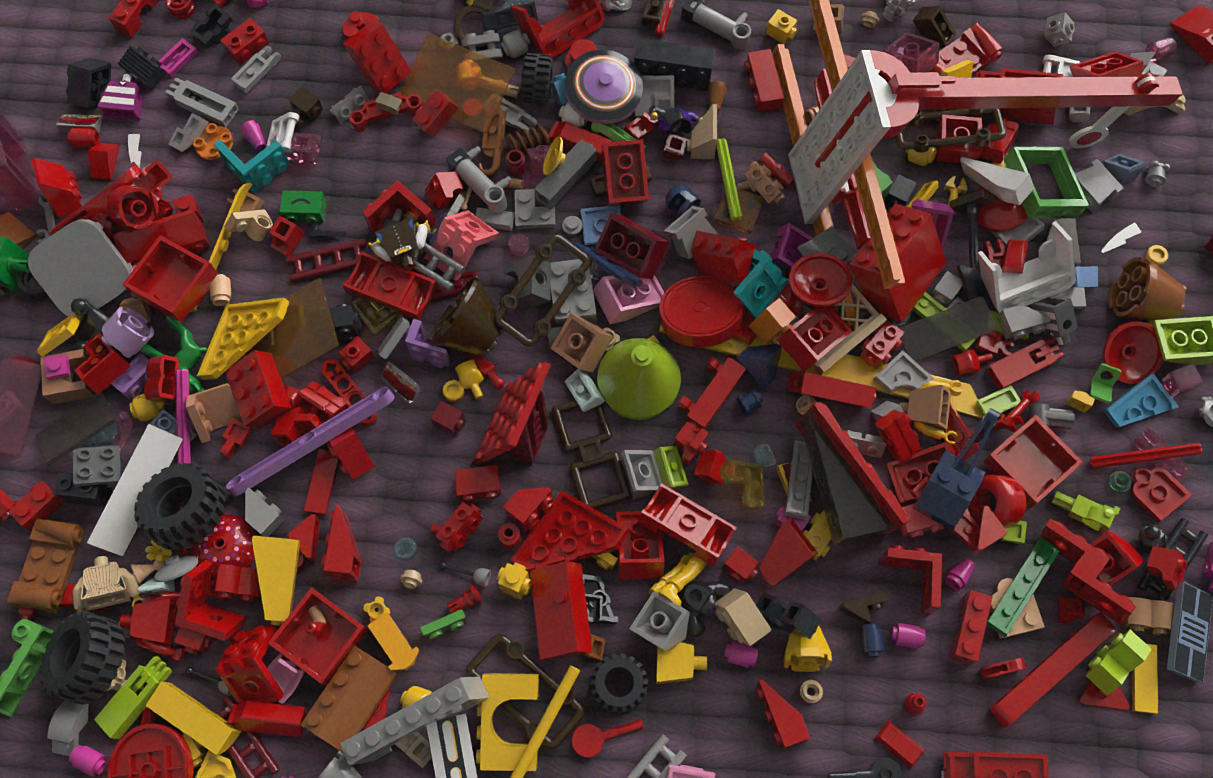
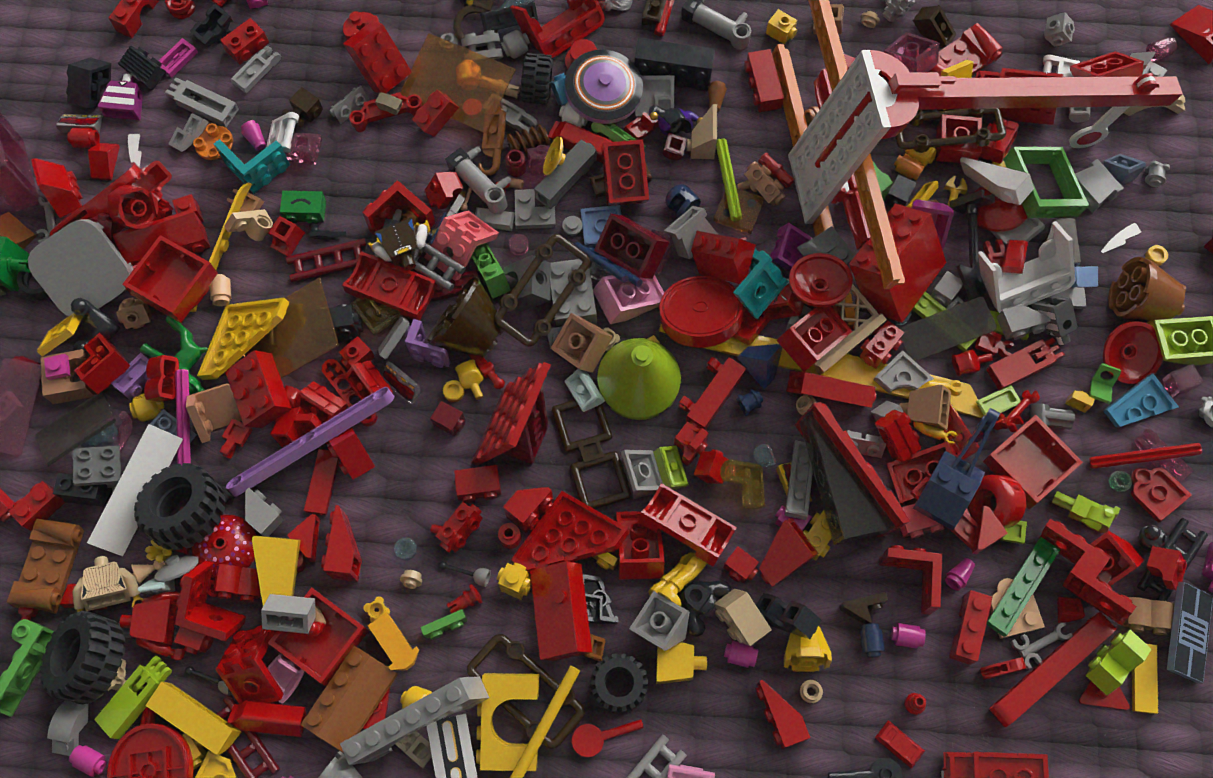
(127, 331): lavender brick -> none
(288, 613): none -> light grey brick
(365, 379): none -> red brick
(490, 271): none -> bright green slope
(773, 322): orange brick -> none
(908, 166): none -> orange brick
(1028, 651): none -> light grey bar

